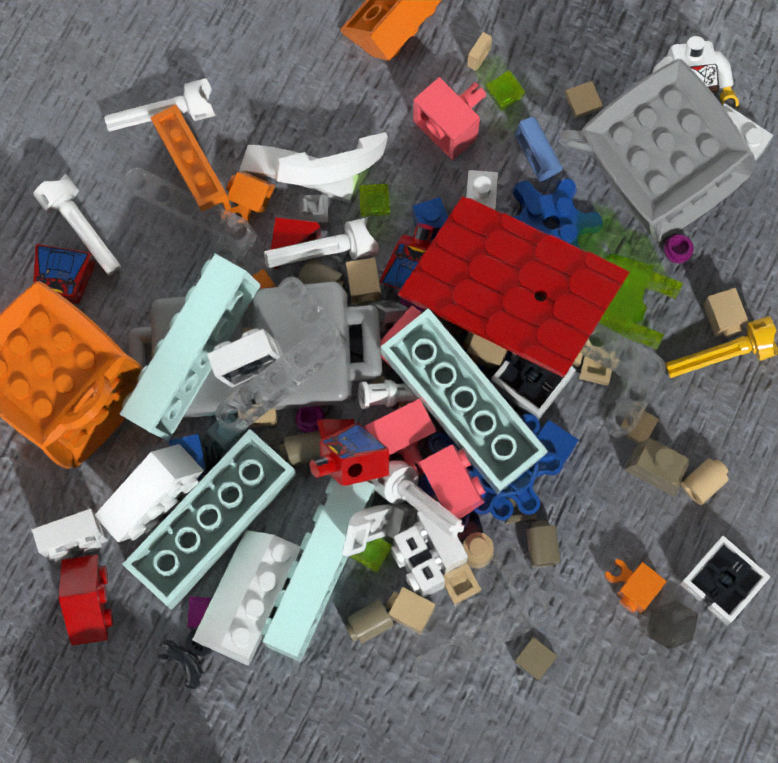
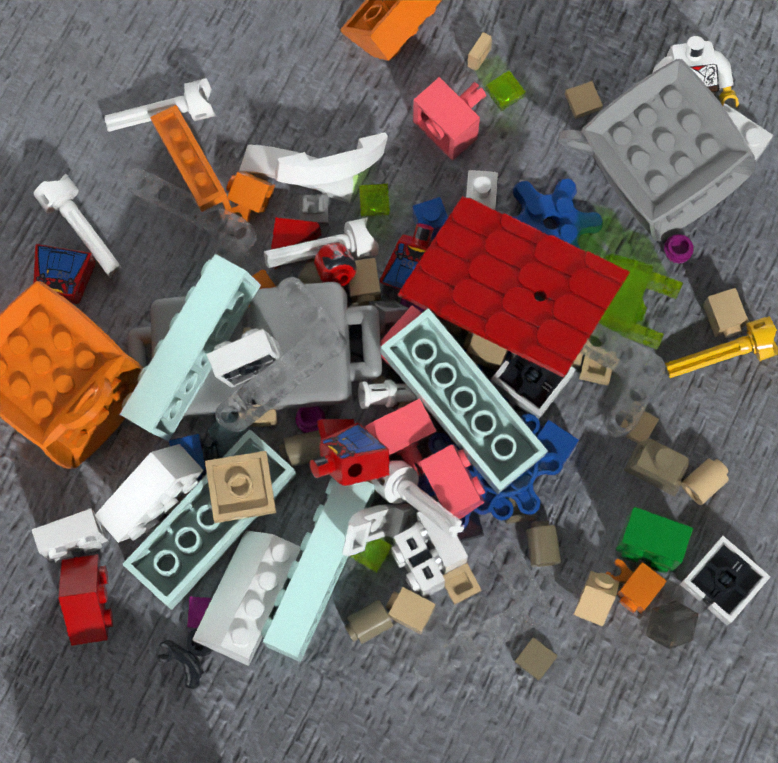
(240, 487): none -> tan plate
(335, 264): none -> red head
(479, 549): tan brick -> none
(537, 149): medium blue brick -> none
(597, 598): none -> tan brick
(653, 540): none -> green brick

